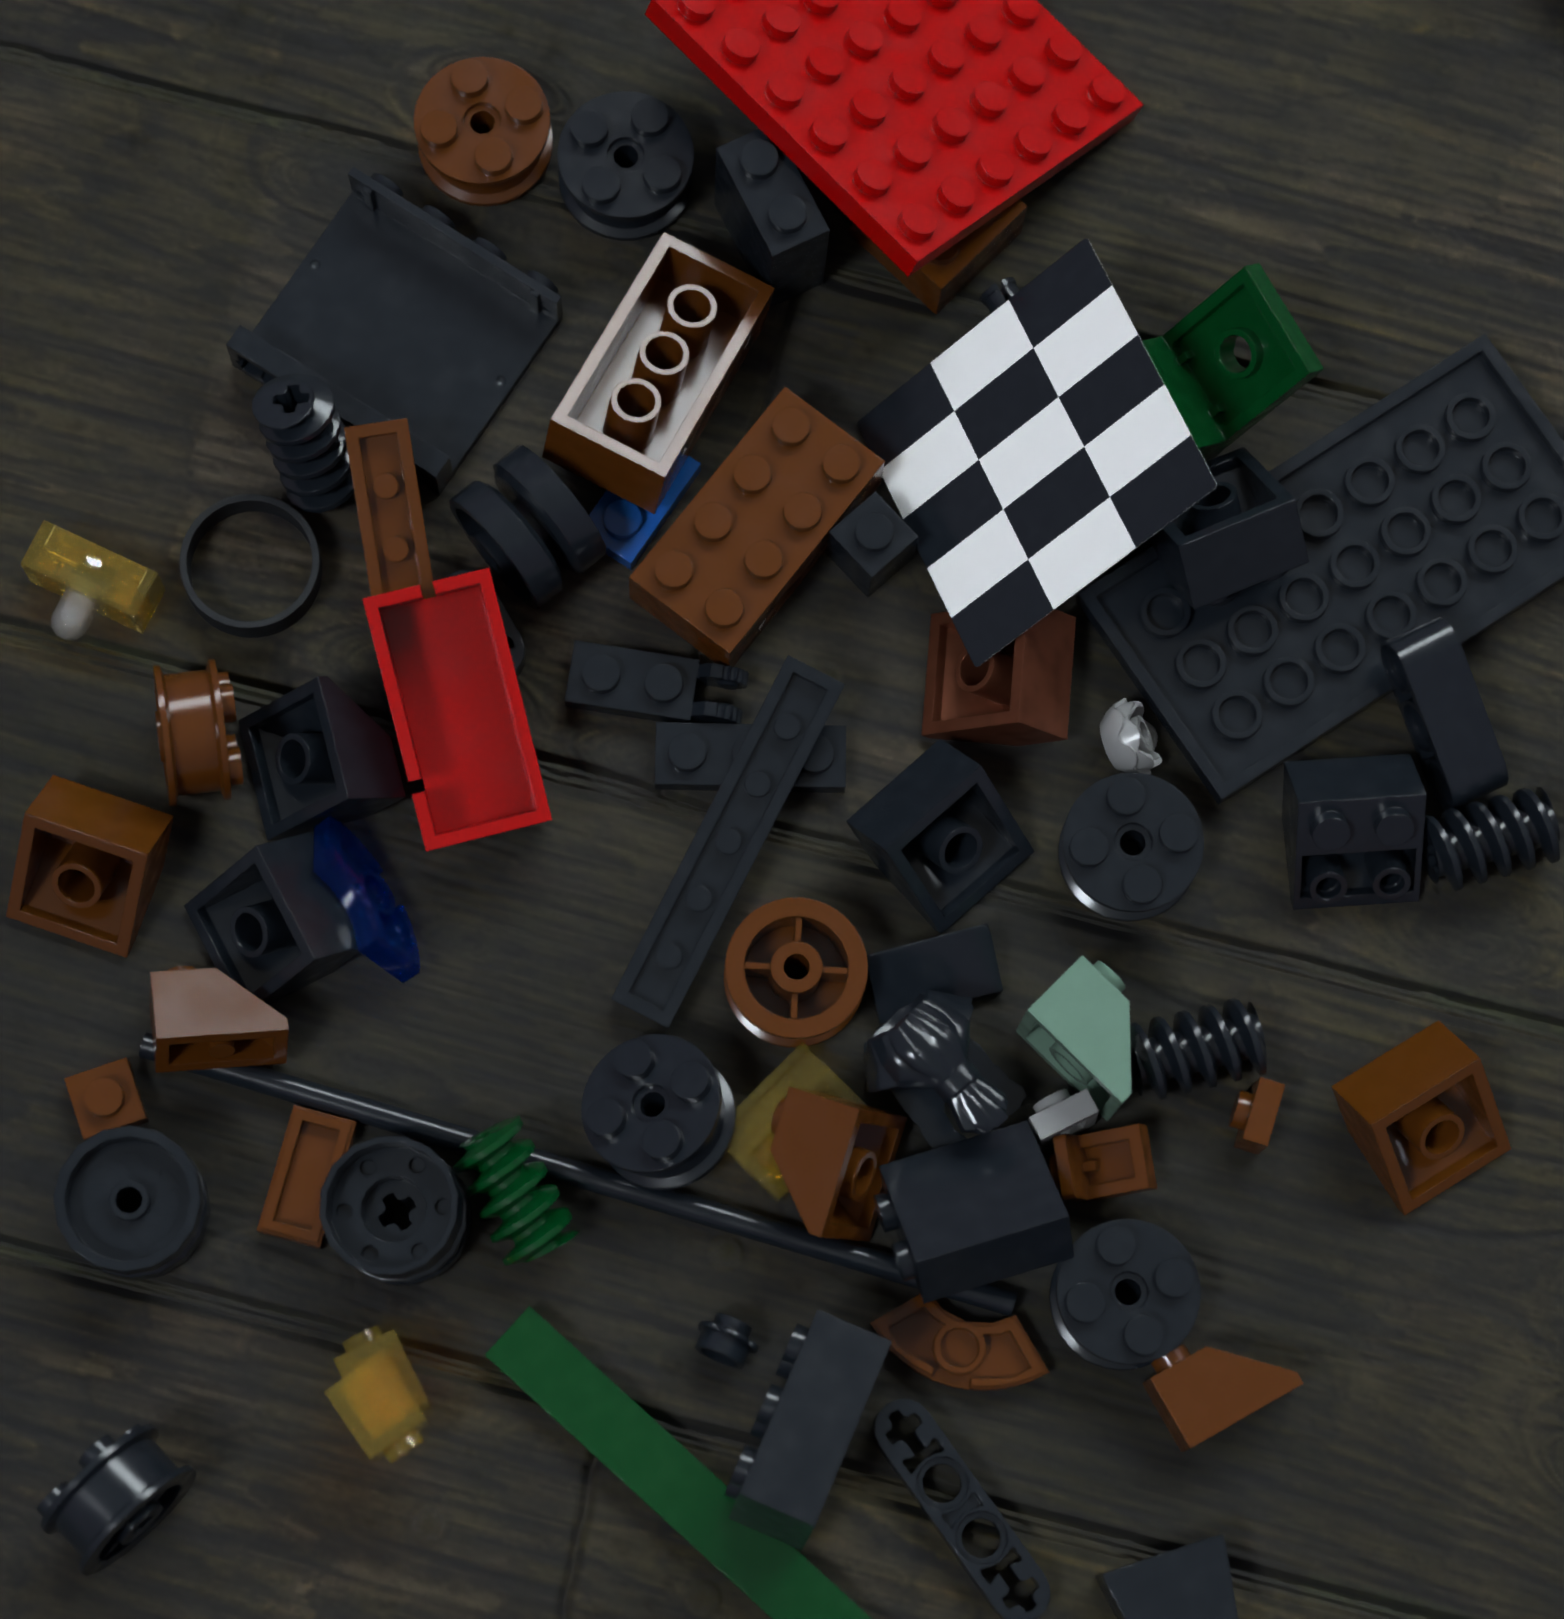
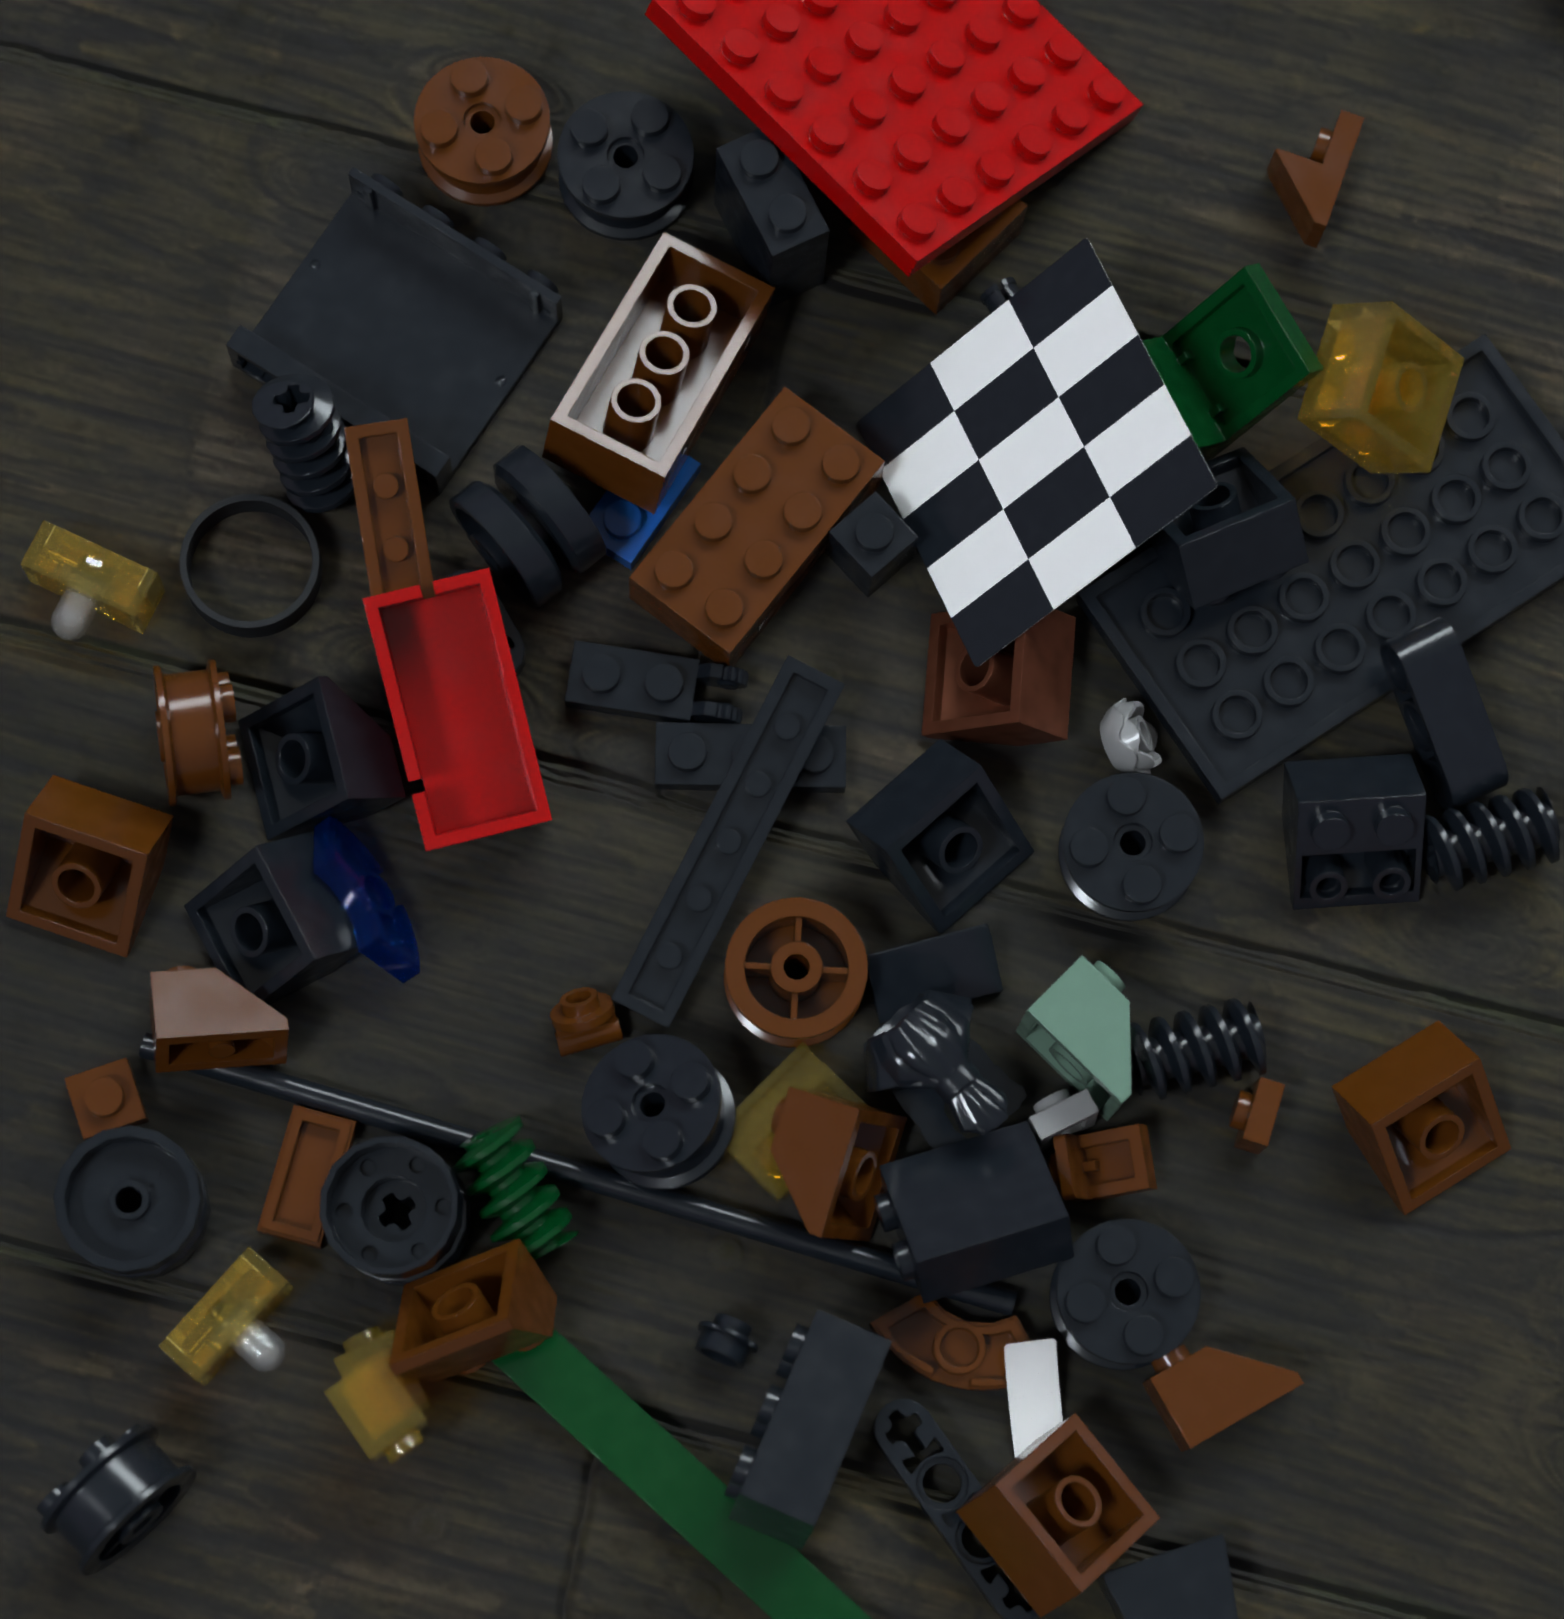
(231, 1321): none -> clear yellow piece
(472, 1314): none -> reddish brown slope
(584, 1021): none -> reddish brown plate
(1032, 1390): none -> white sticker
(1058, 1515): none -> reddish brown brick
(1312, 185): none -> reddish brown slope
(1381, 388): none -> clear yellow brick

